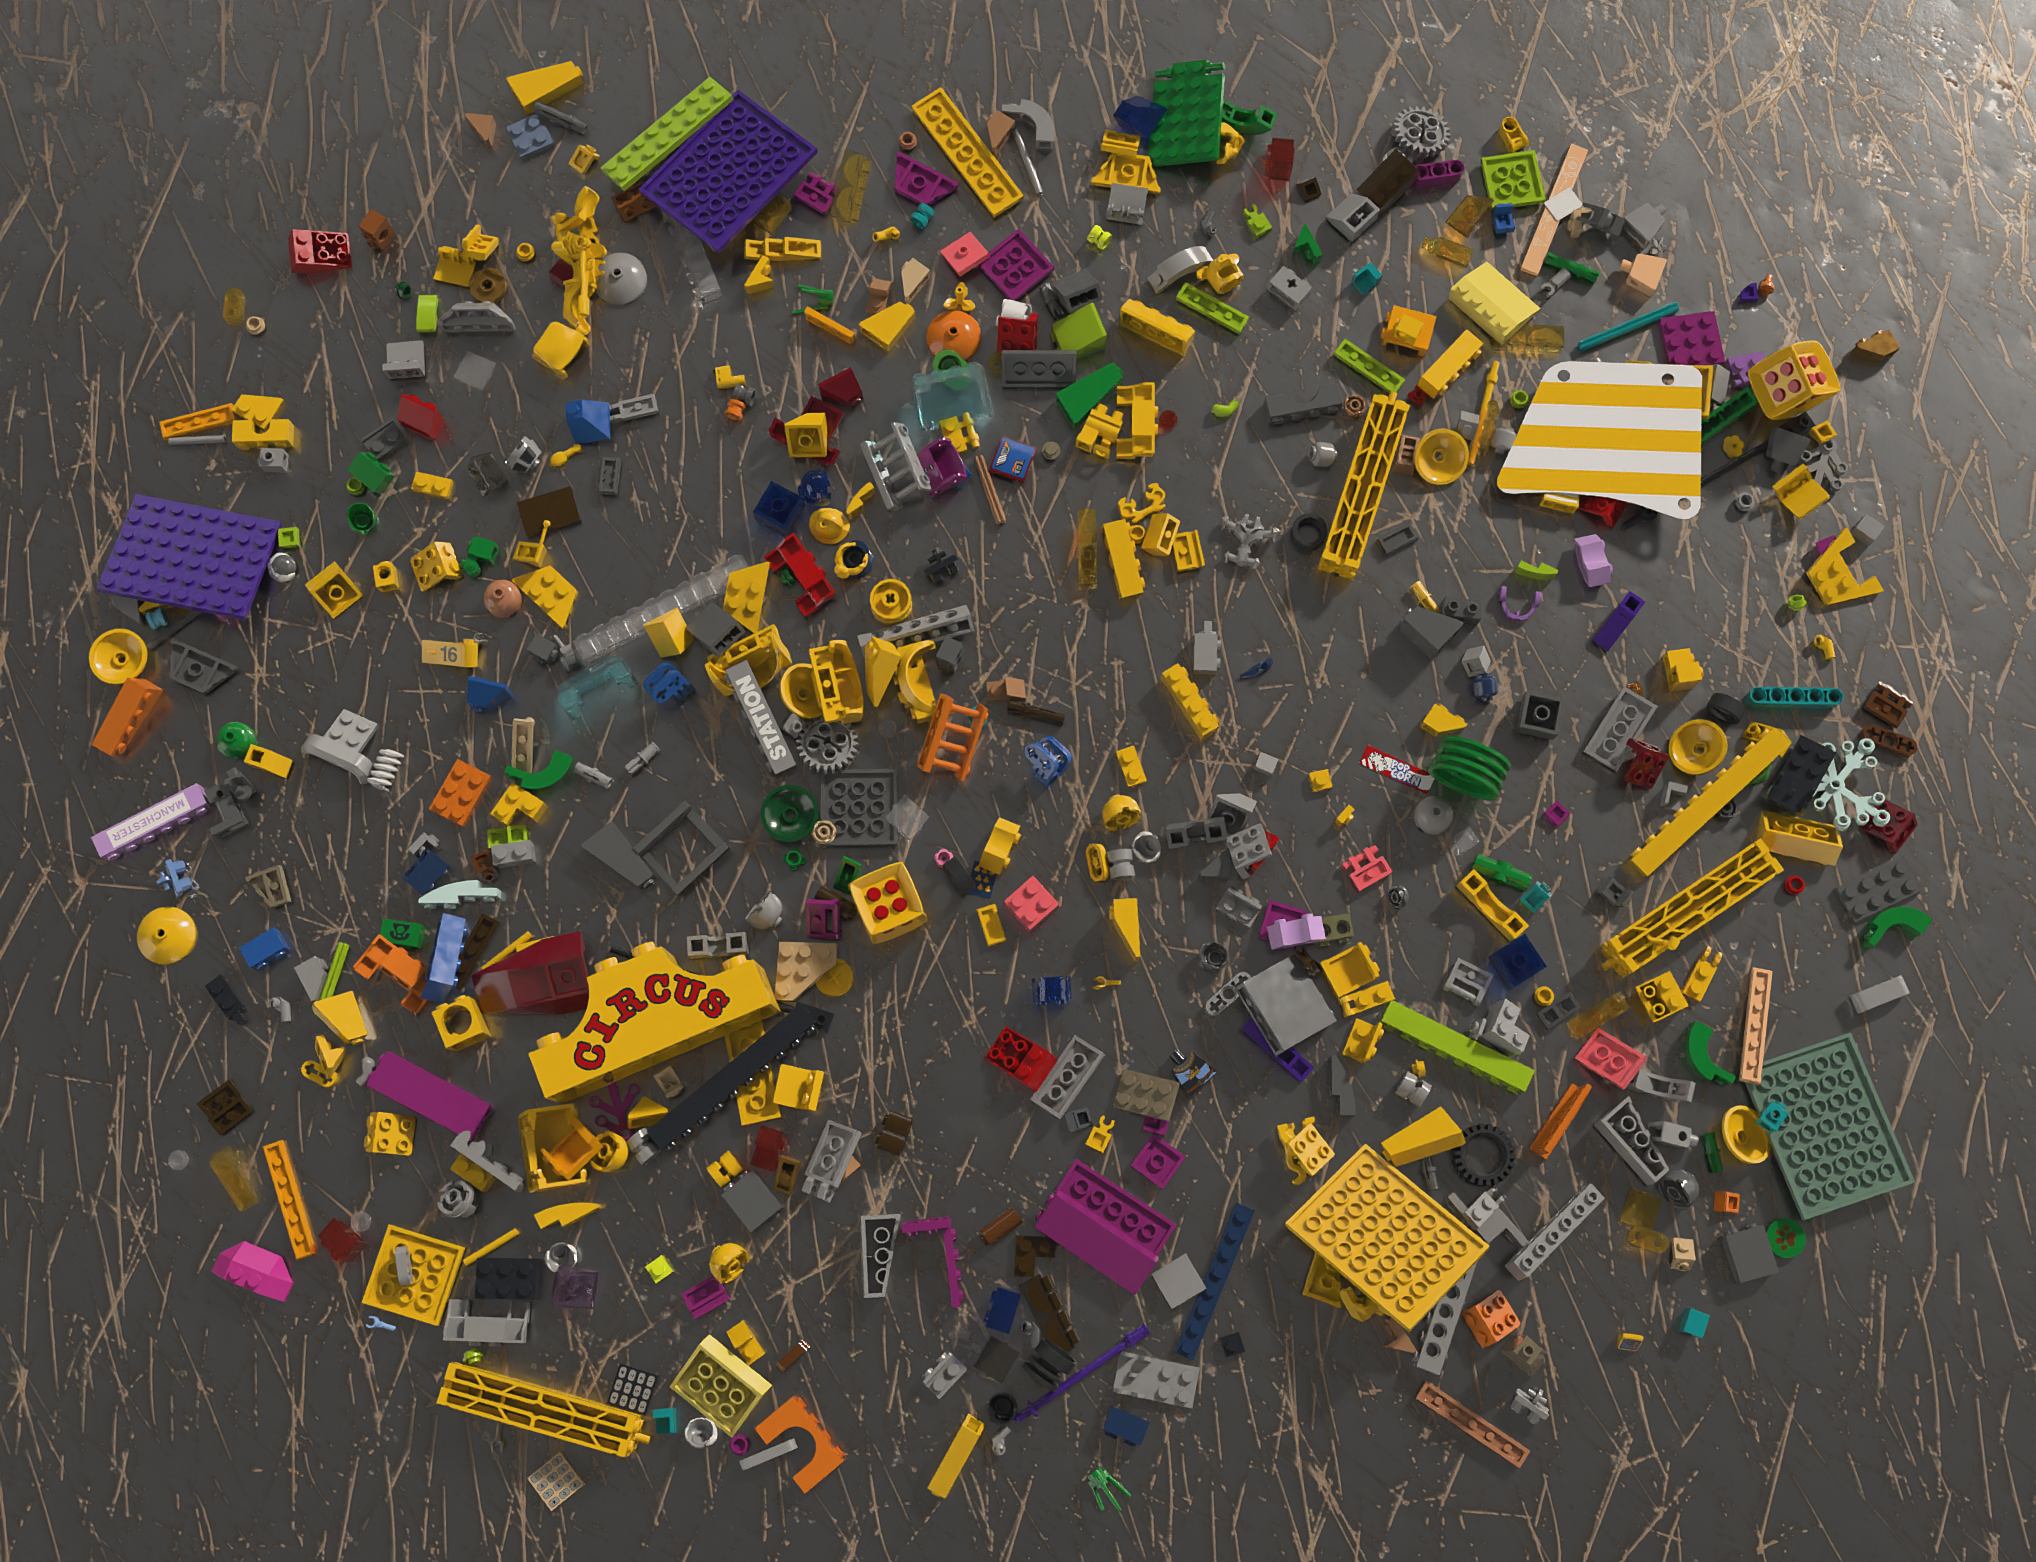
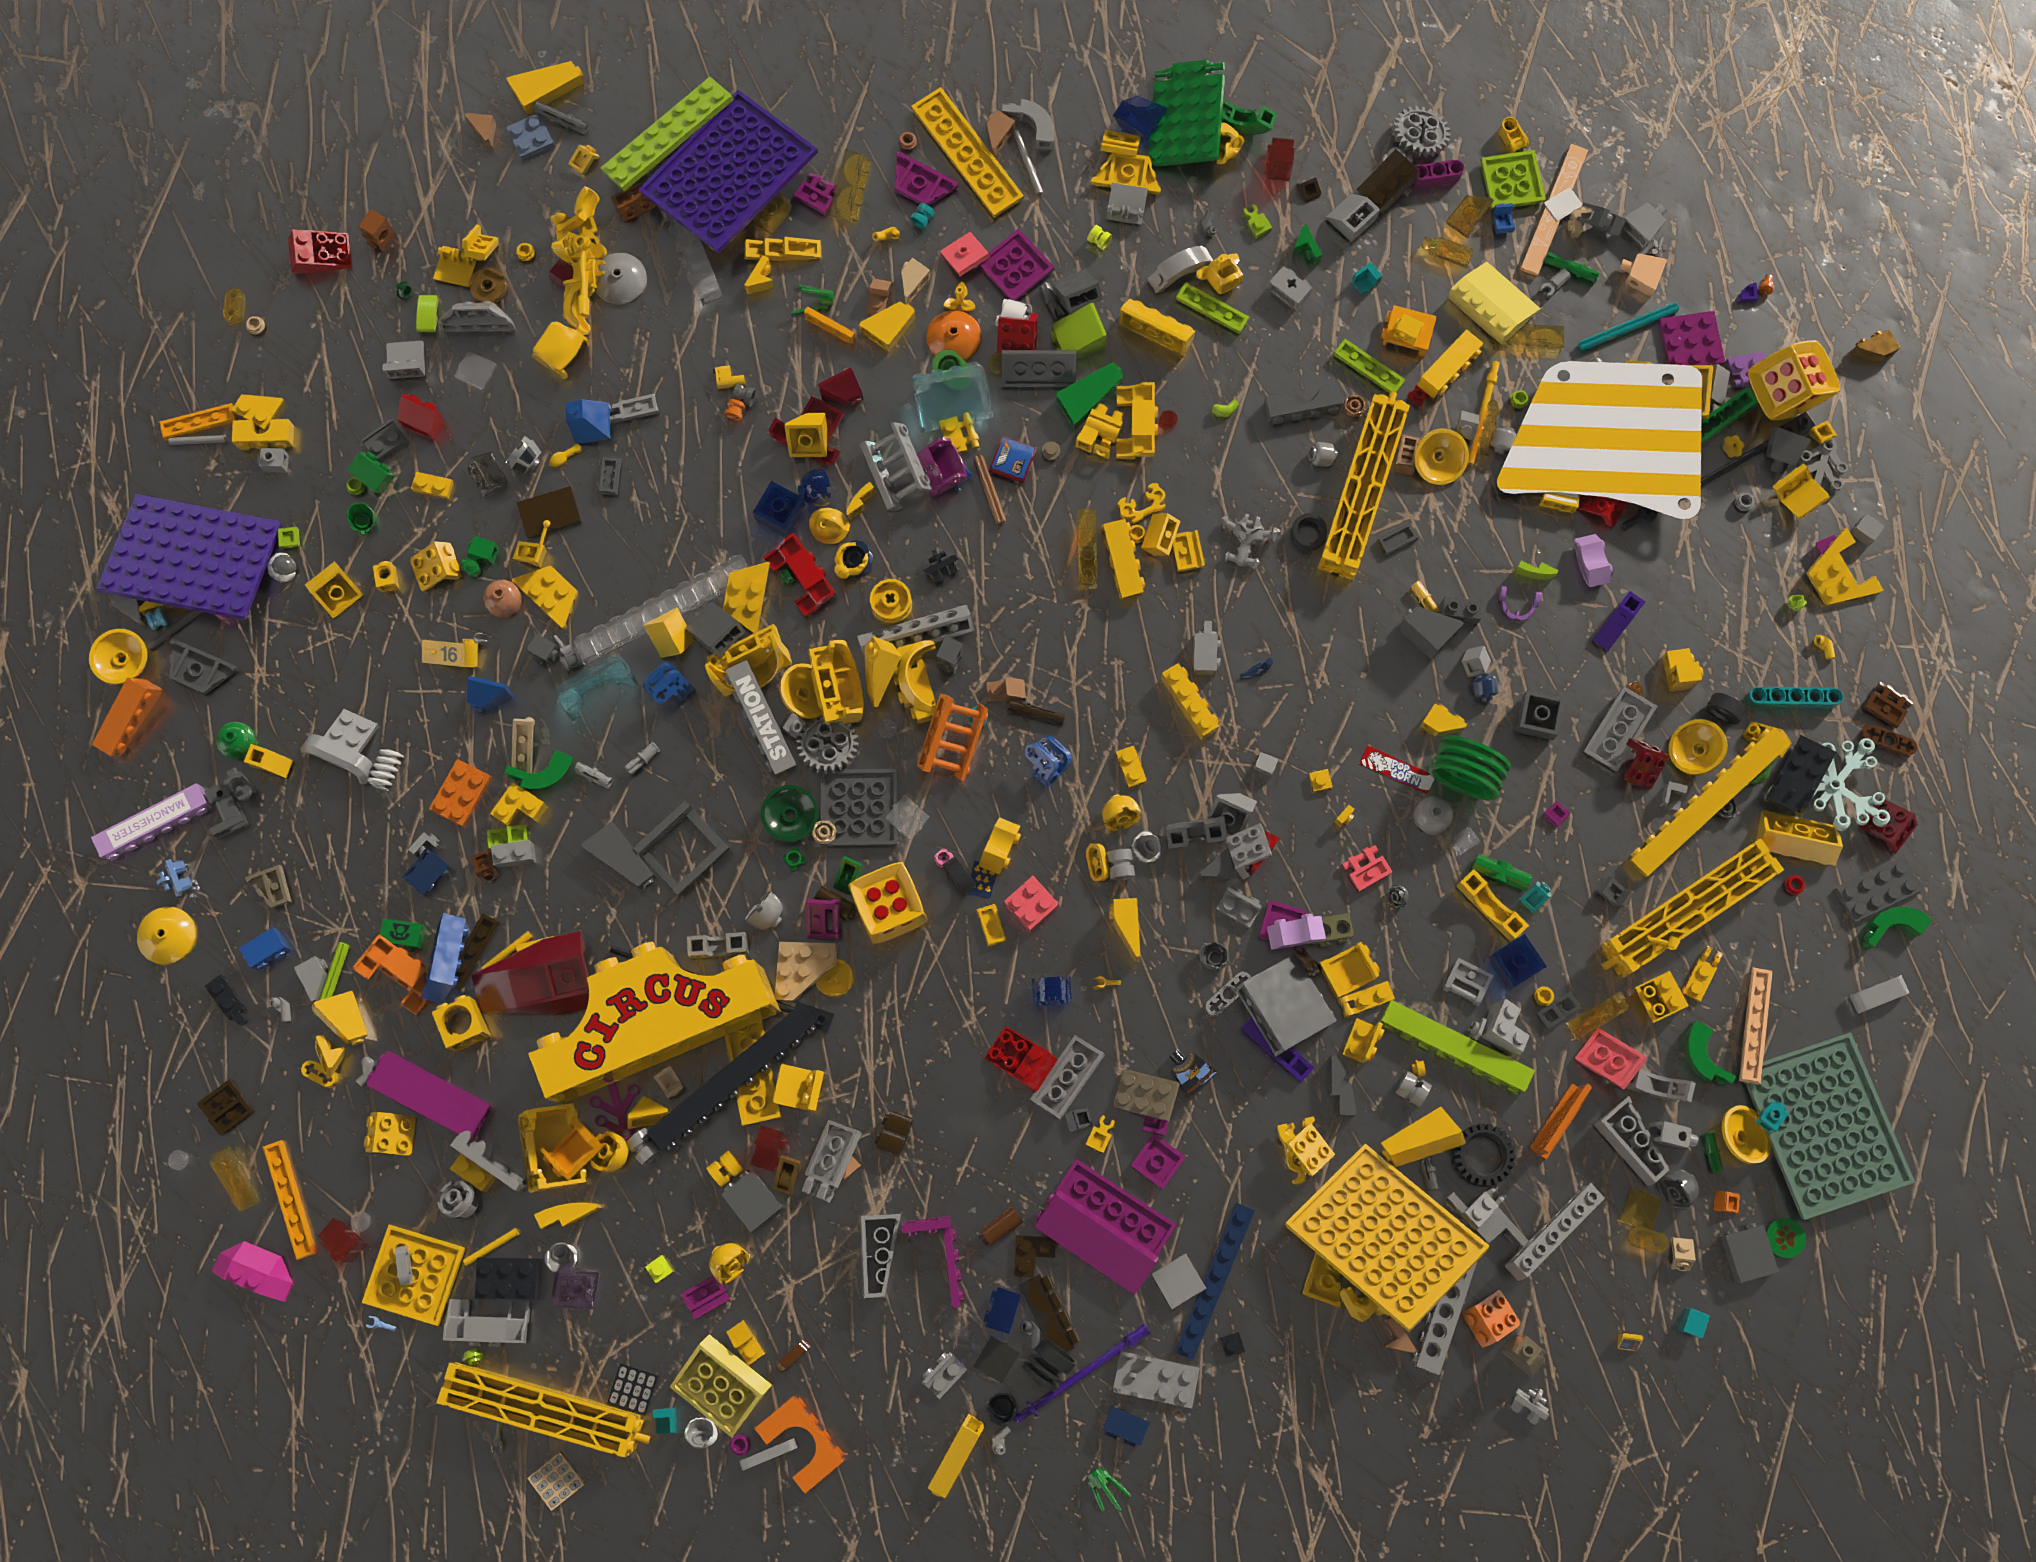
(452, 895): light aqua slope -> none
(1472, 1424): nougat plate -> none

